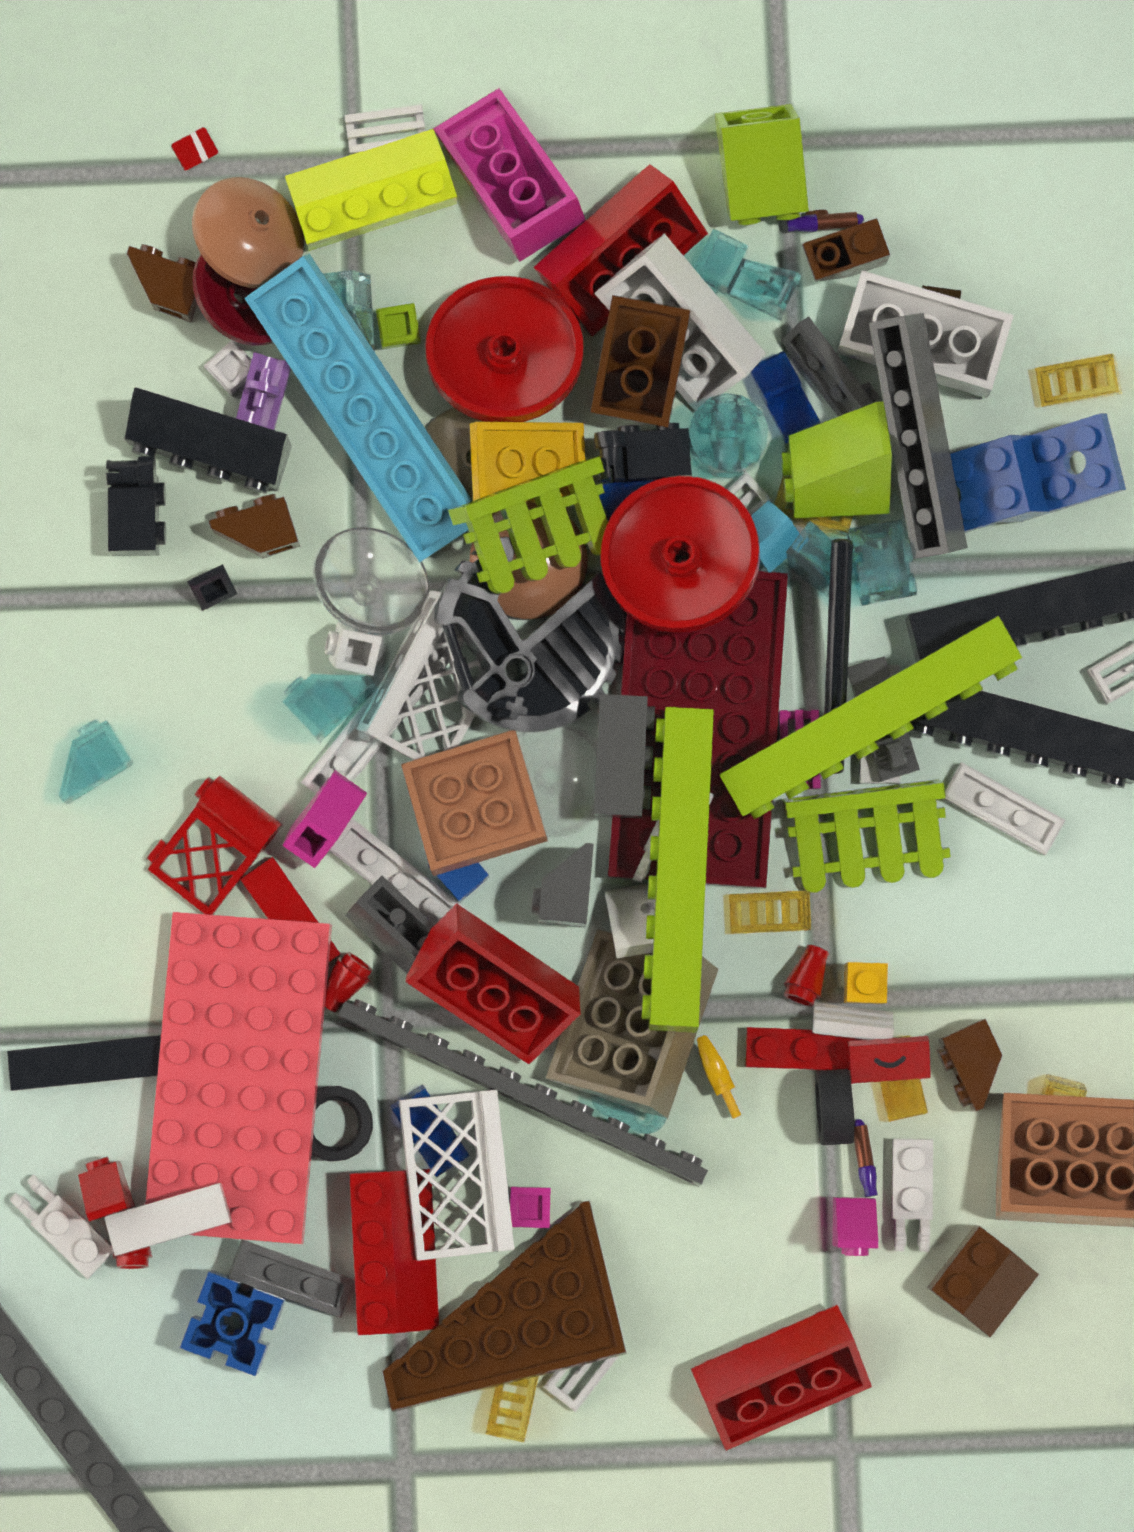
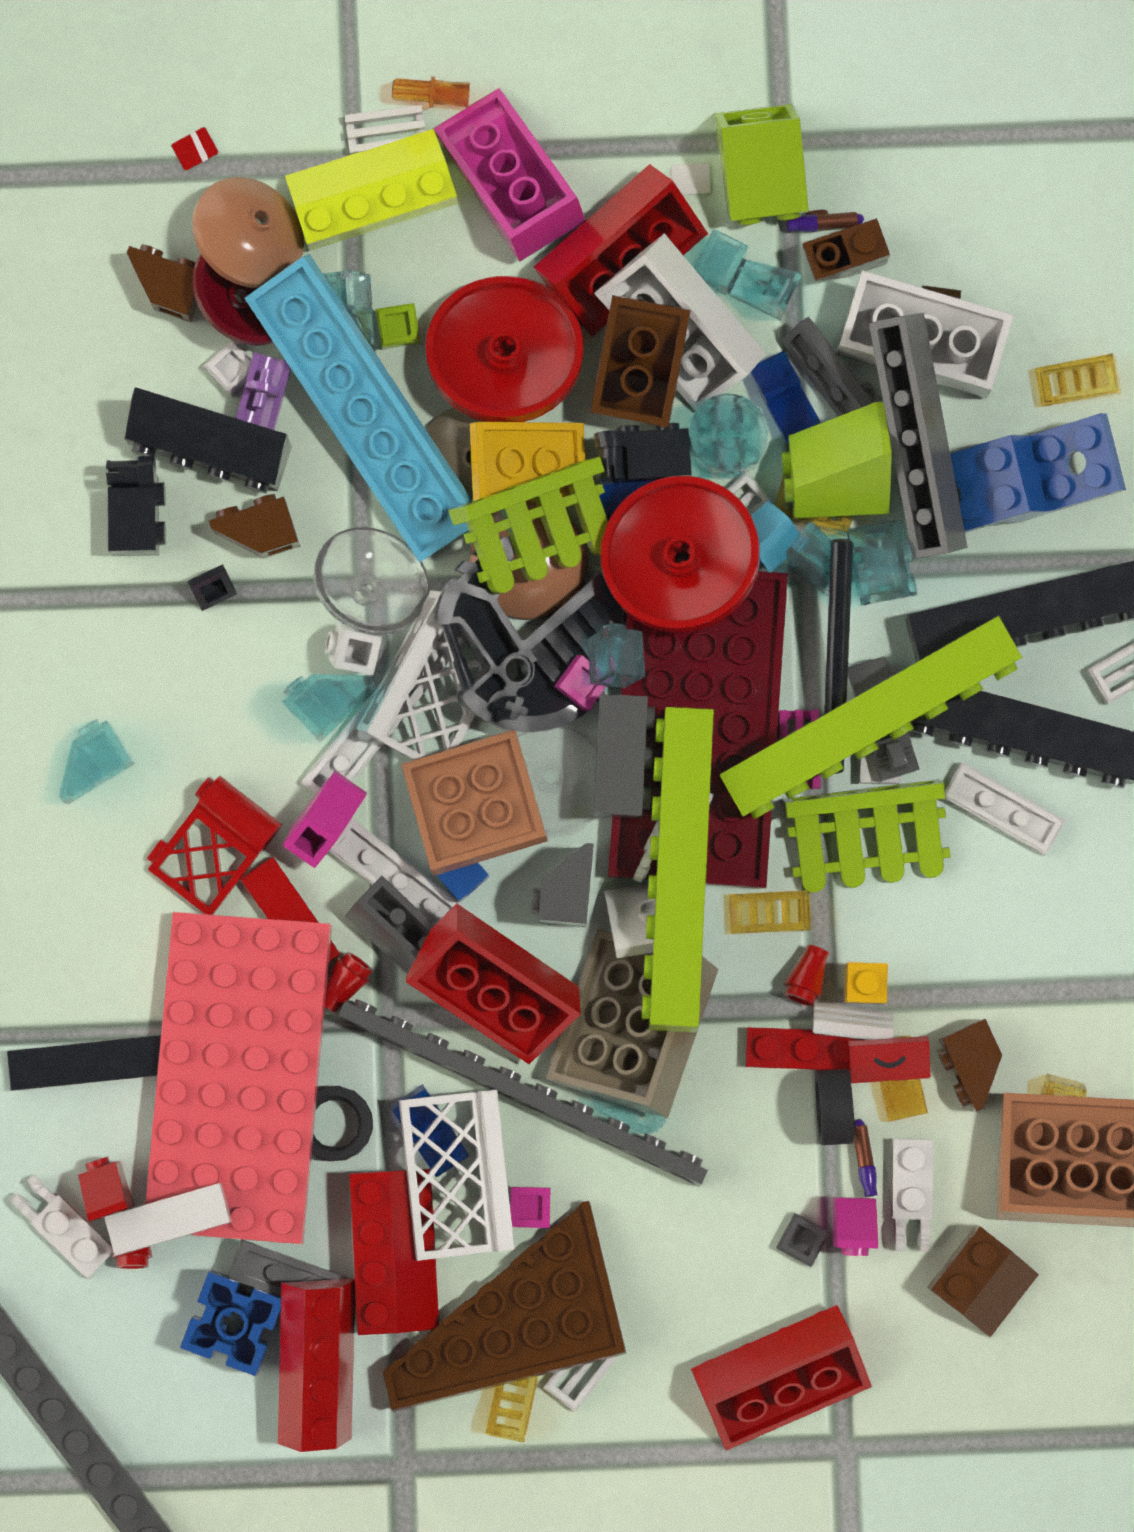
(316, 1364): none -> red slope
(433, 91): none -> clear orange axle
(576, 684): none -> dark pink tile
(616, 656): none -> clear light blue brick
(692, 178): none -> white sticker
(717, 1074): yellow hand -> none
(802, 1239): none -> dark grey tile

